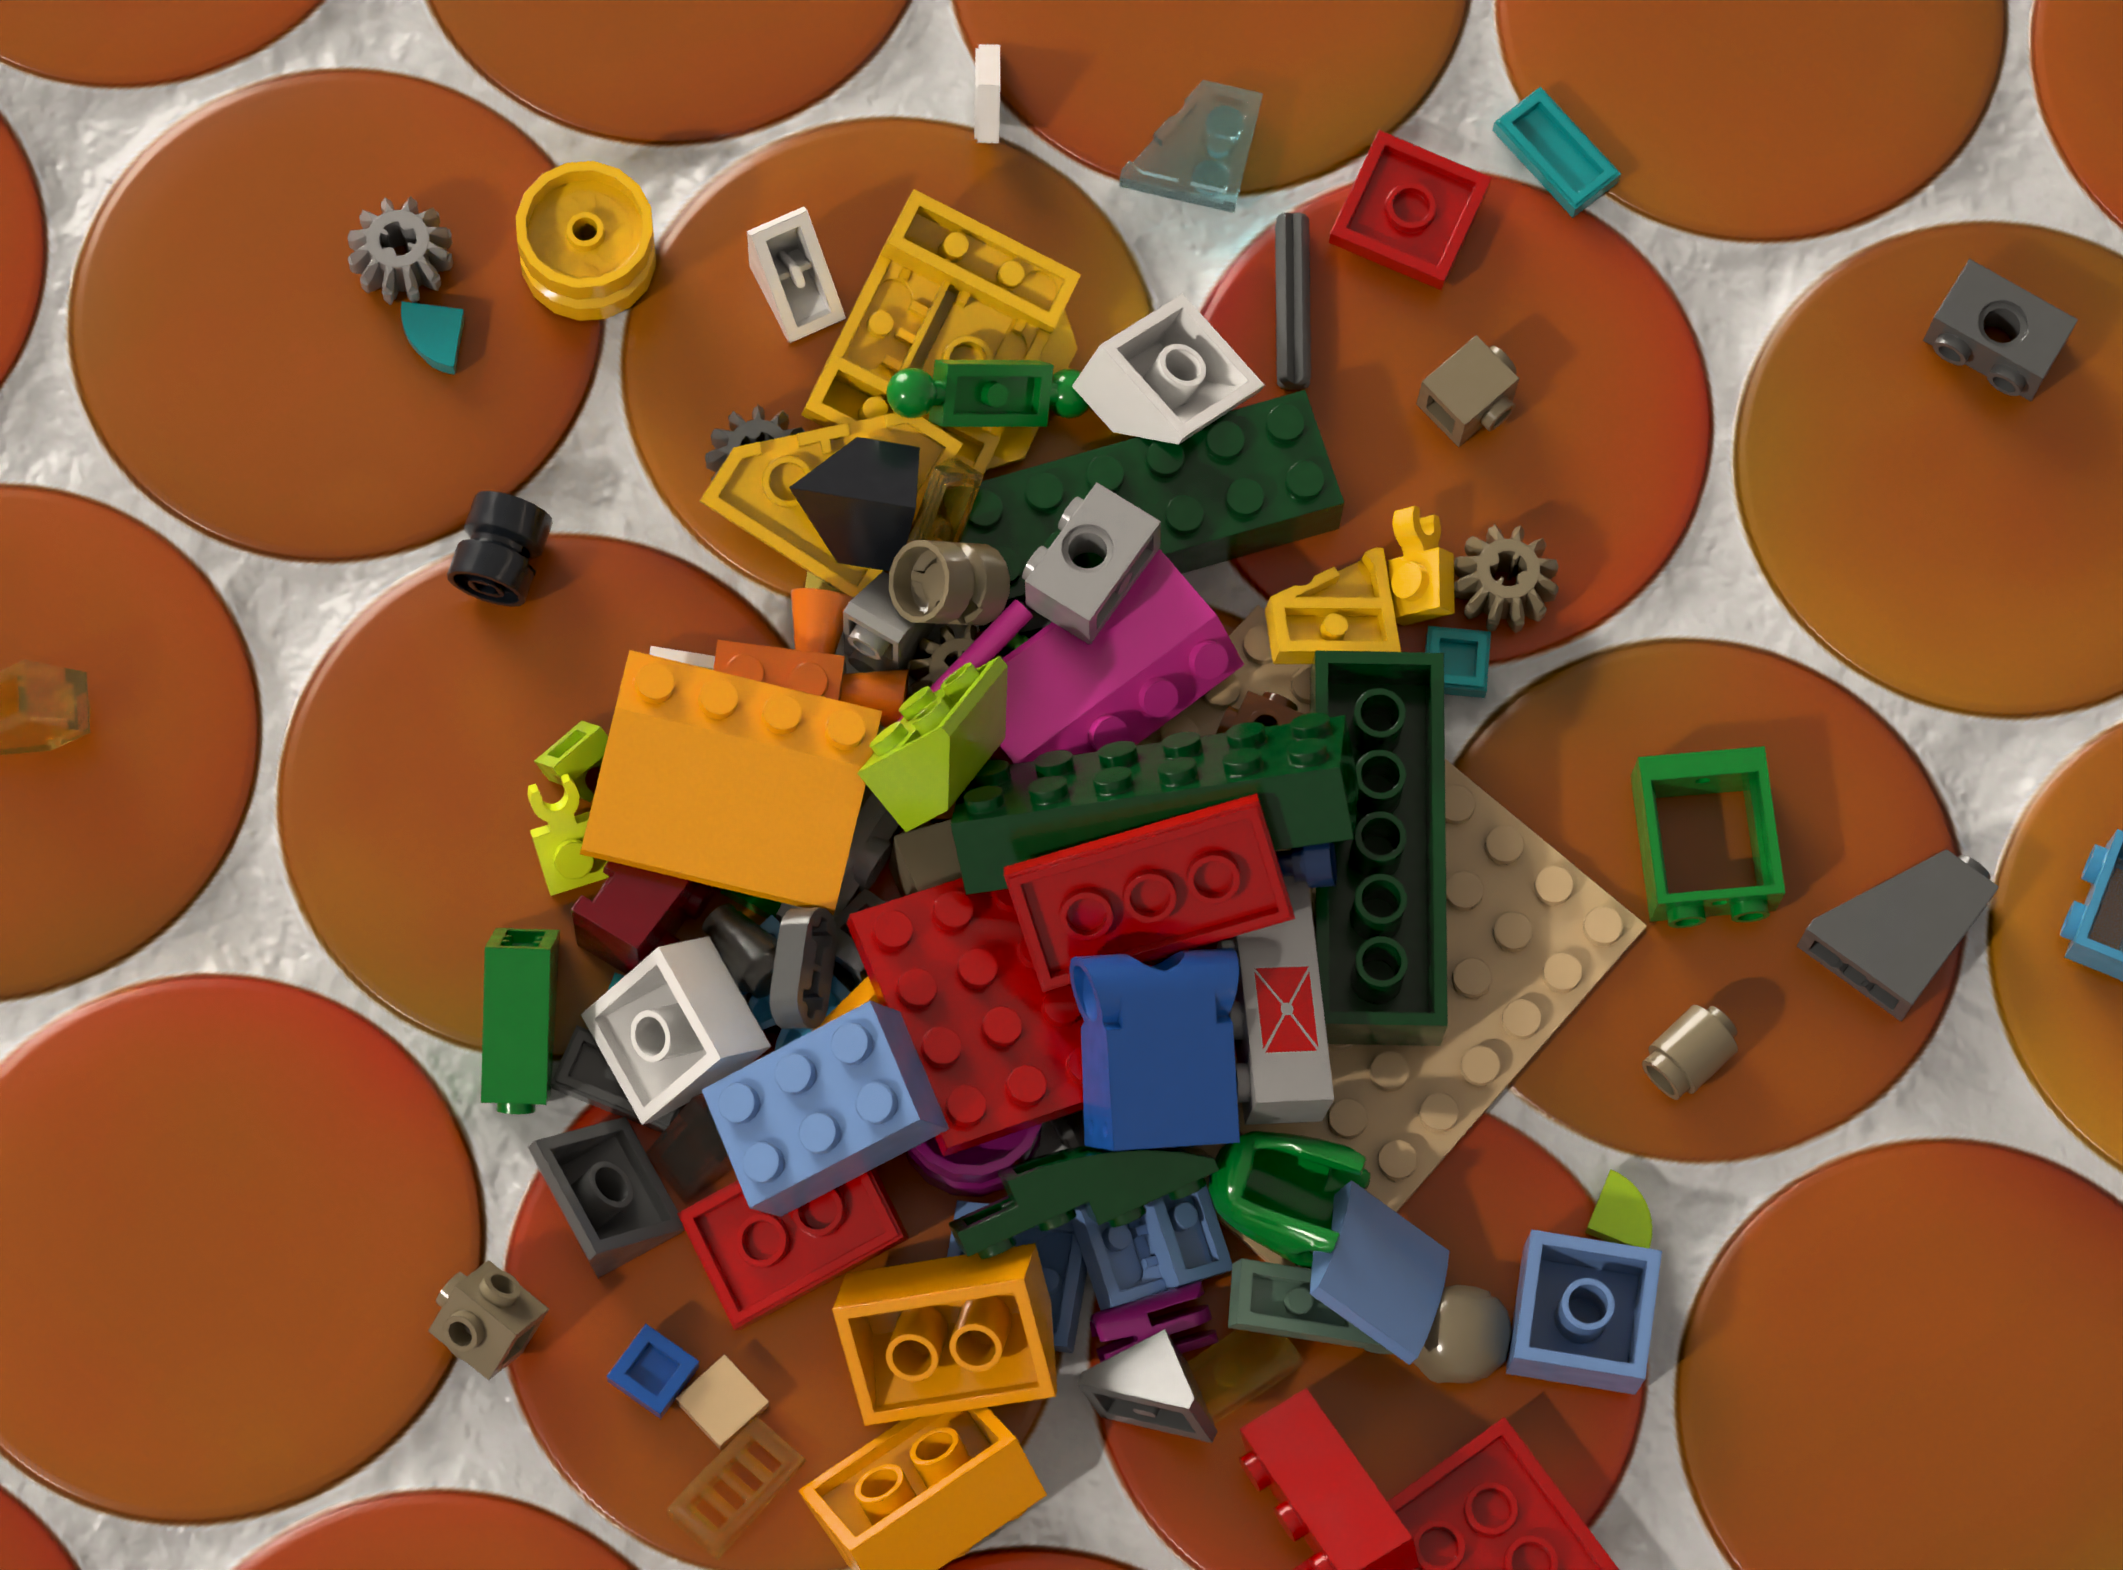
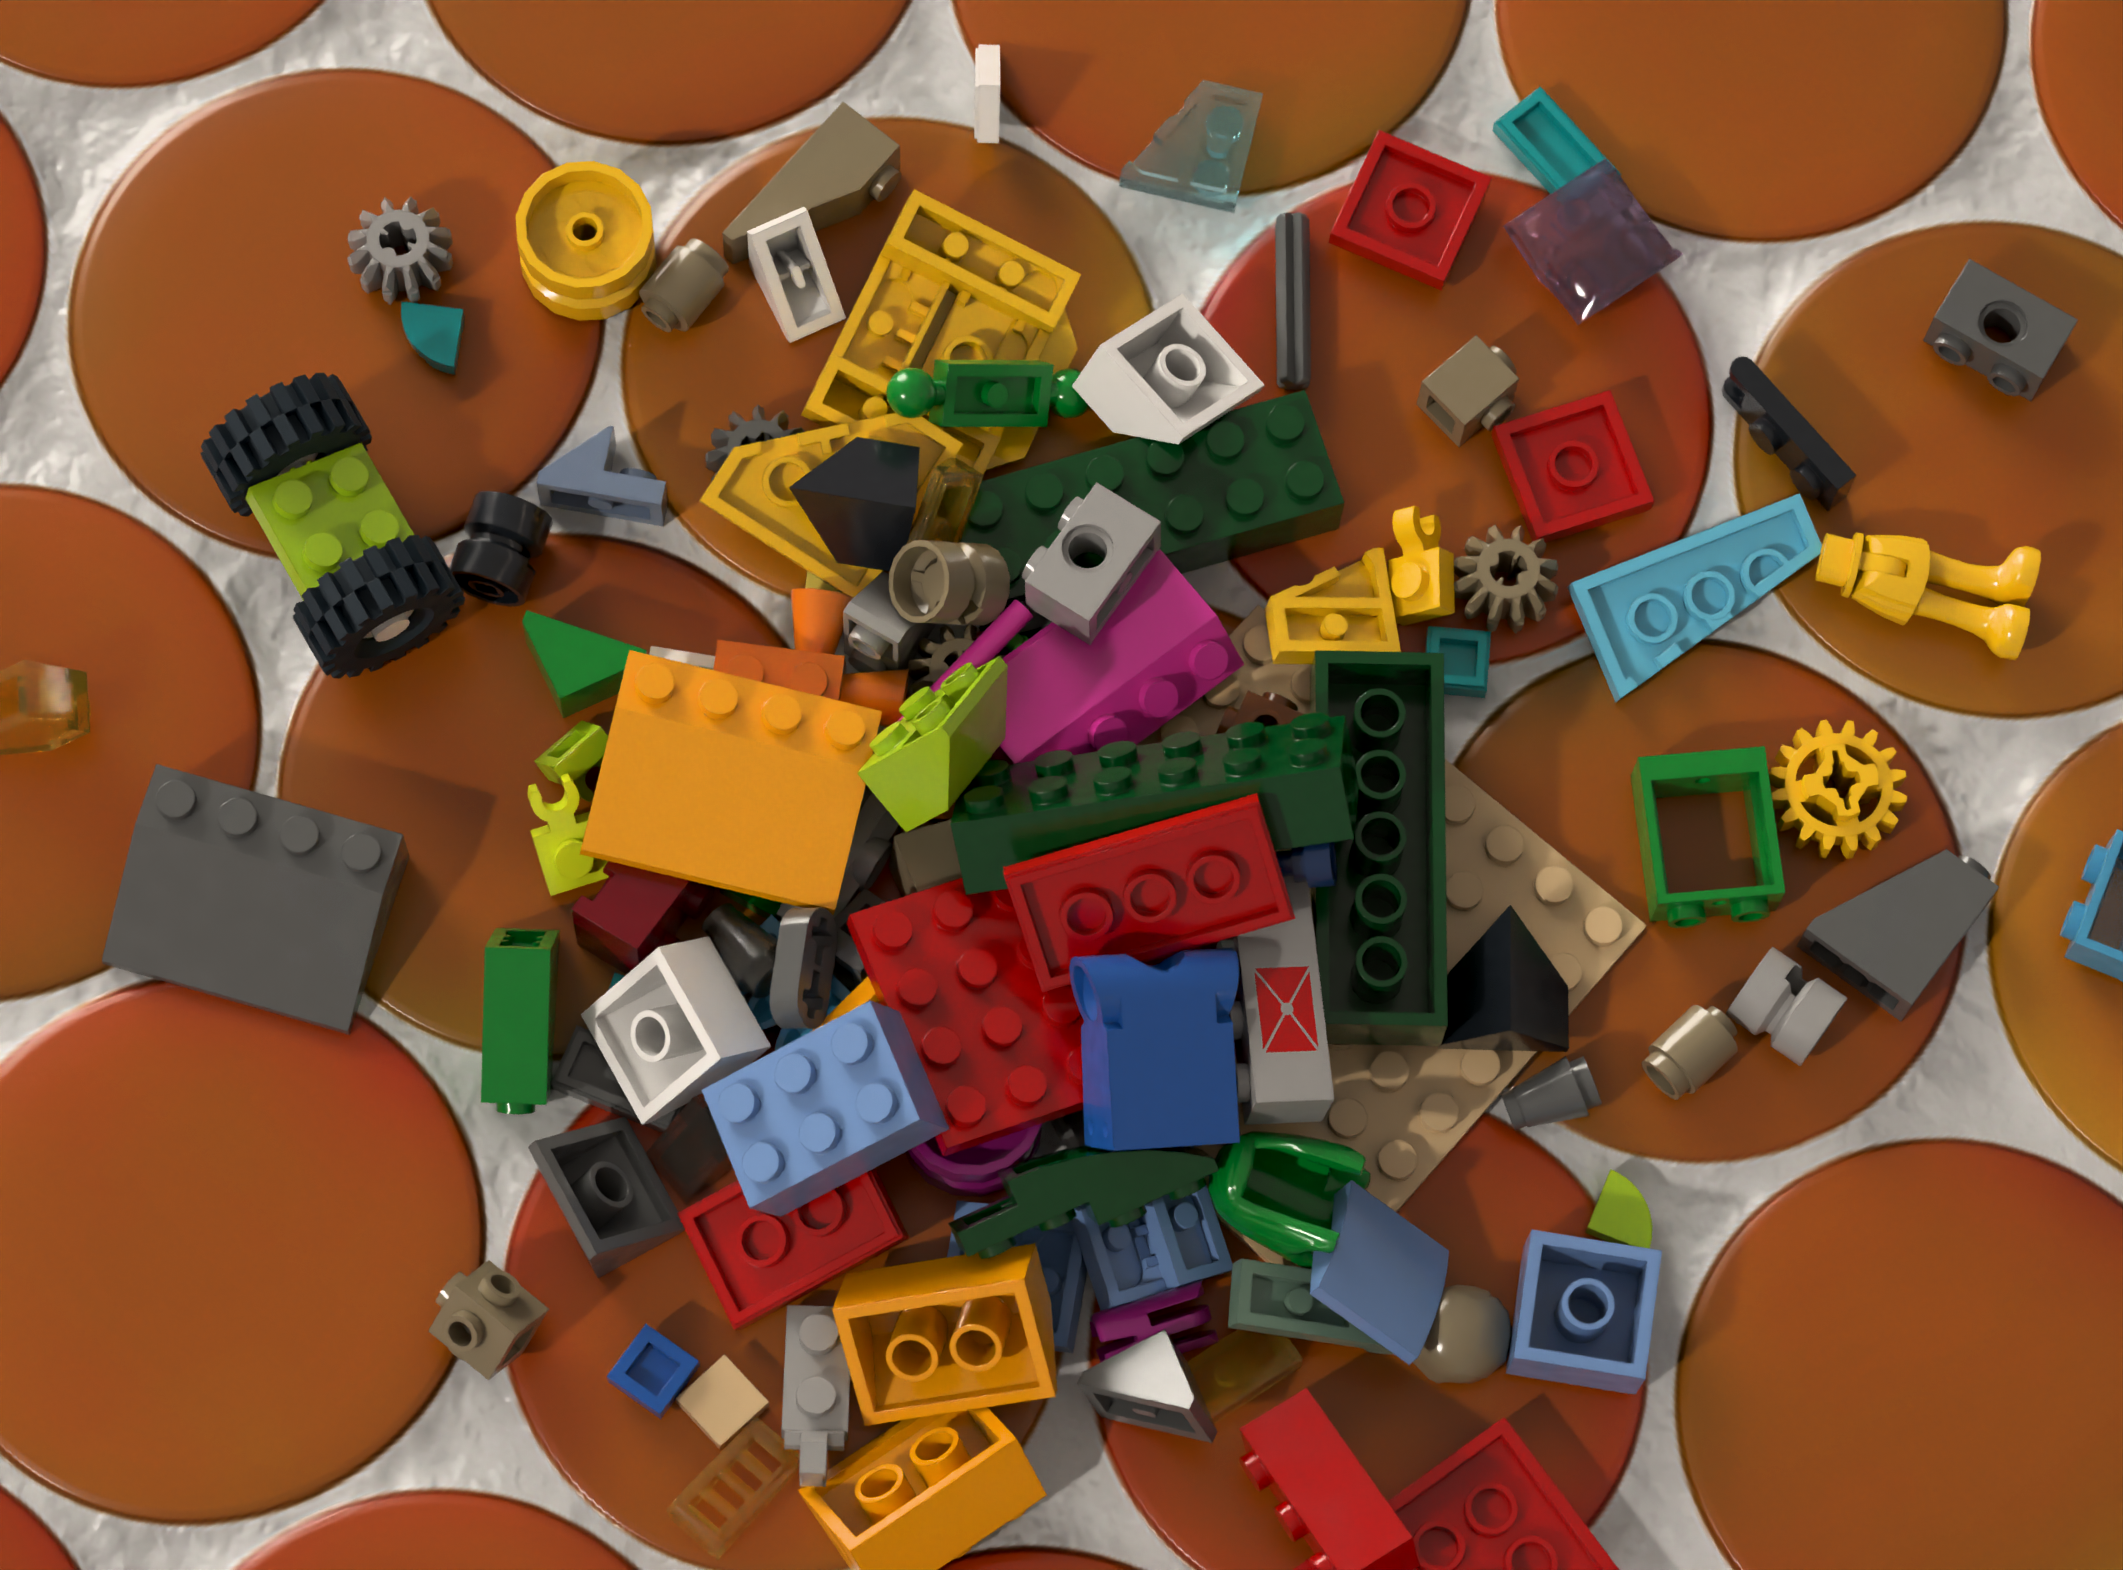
(254, 899): none -> dark grey slope
(333, 524): none -> black plate
(575, 662): none -> green slope
(586, 485): none -> sand blue slope
(683, 286): none -> dark tan brick
(814, 1390): none -> light grey hinge
(830, 176): none -> dark tan slope
(1506, 994): none -> black slope
(1553, 1095): none -> dark grey cone
(1572, 467): none -> red plate
(1590, 241): none -> slope
(1679, 594): none -> medium azure wing
(1782, 430): none -> black hinge
(1786, 1006): none -> light grey wheel
(1862, 781): none -> yellow gear
(1892, 575): none -> yellow piece

